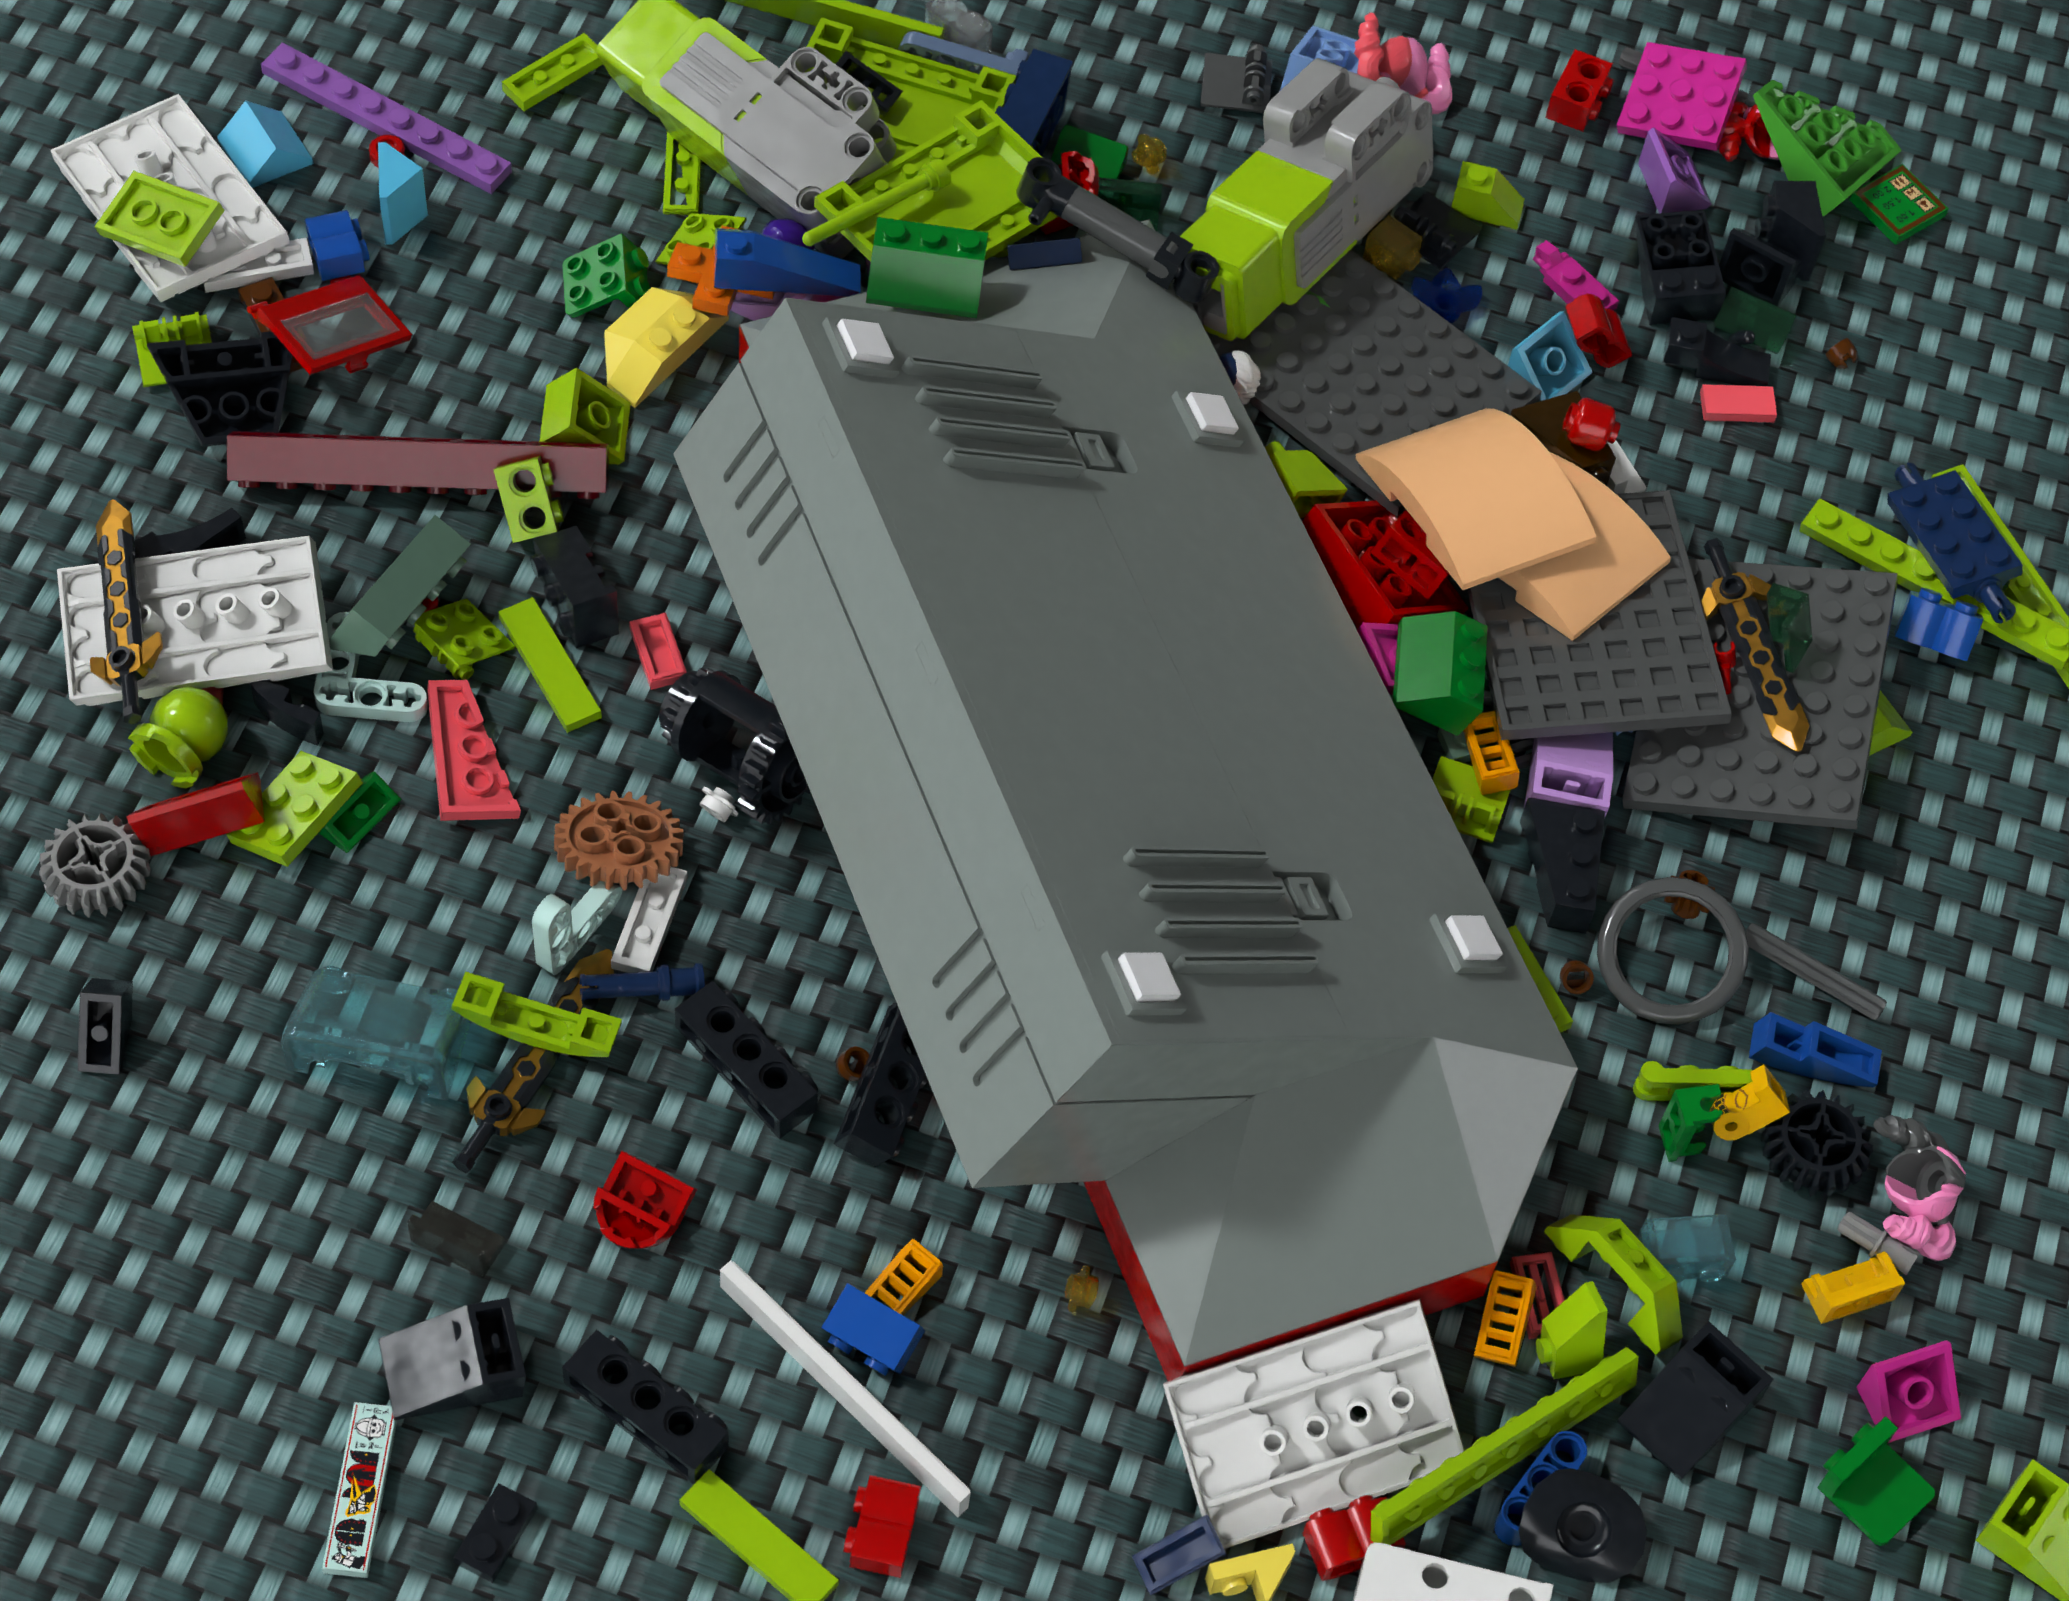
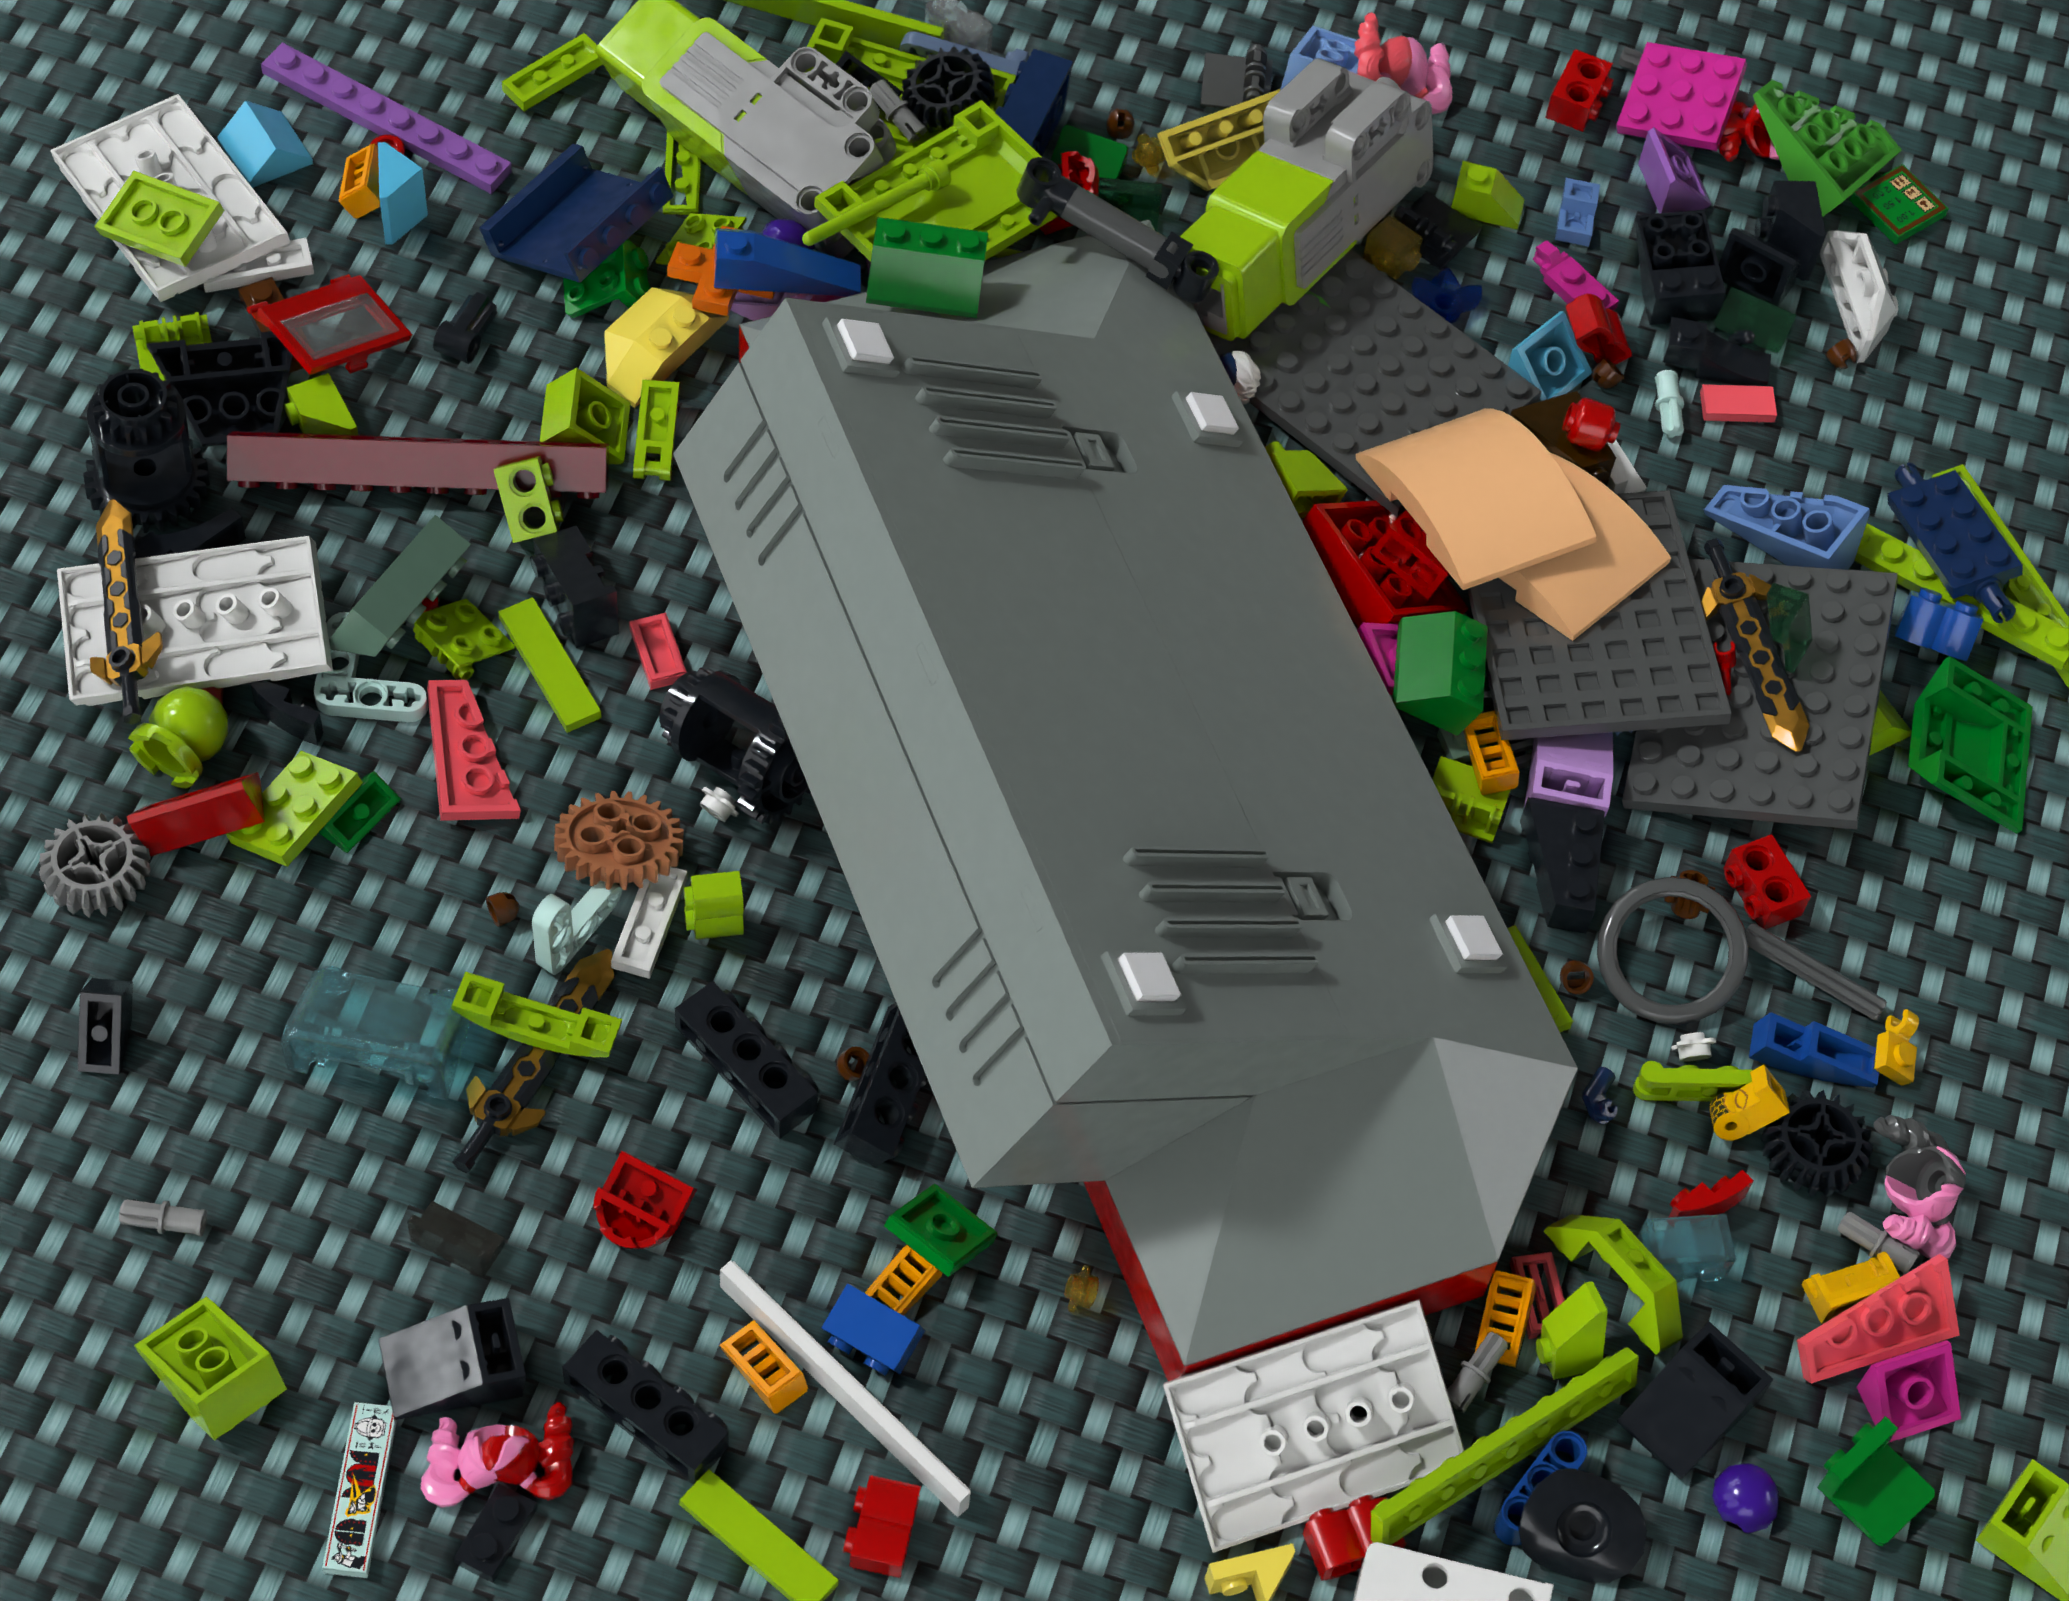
(143, 451): none -> black piece
(163, 1217): none -> light grey axle
(212, 1367): none -> lime slope
(319, 408): none -> lime slope
(336, 245): blue brick -> none
(361, 182): none -> light orange slope
(463, 334): none -> black piece
(499, 1455): none -> hair
(502, 908): none -> reddish brown hinge
(573, 216): none -> dark blue panel
(656, 428): none -> lime plate
(663, 982): dark blue pin -> none
(714, 905): none -> lime brick
(780, 1387): none -> light orange slope
(897, 111): none -> light grey axle
(941, 1229): none -> green tile
(947, 86): none -> black gear
(1044, 253): dark blue slope -> none
(1116, 131): none -> reddish brown hinge
(1179, 1554): dark blue tile -> none
(1216, 144): none -> light yellow wedge
(1476, 1371): none -> light grey axle
(1577, 212): none -> medium blue slope
(1595, 1096): none -> dark blue arm
(1606, 374): none -> reddish brown hinge
(1669, 403): none -> light aqua axle
(1685, 1117): green hinge -> none
(1694, 1047): none -> white plate
(1712, 1201): none -> red slope
(1746, 1497): none -> dark purple hair
(1772, 879): none -> red brick
(1792, 526): none -> medium blue wedge
(1859, 288): none -> white wedge
(1888, 1323): none -> coral wing
(1894, 1053): none -> yellow plate
(1973, 742): none -> green slope

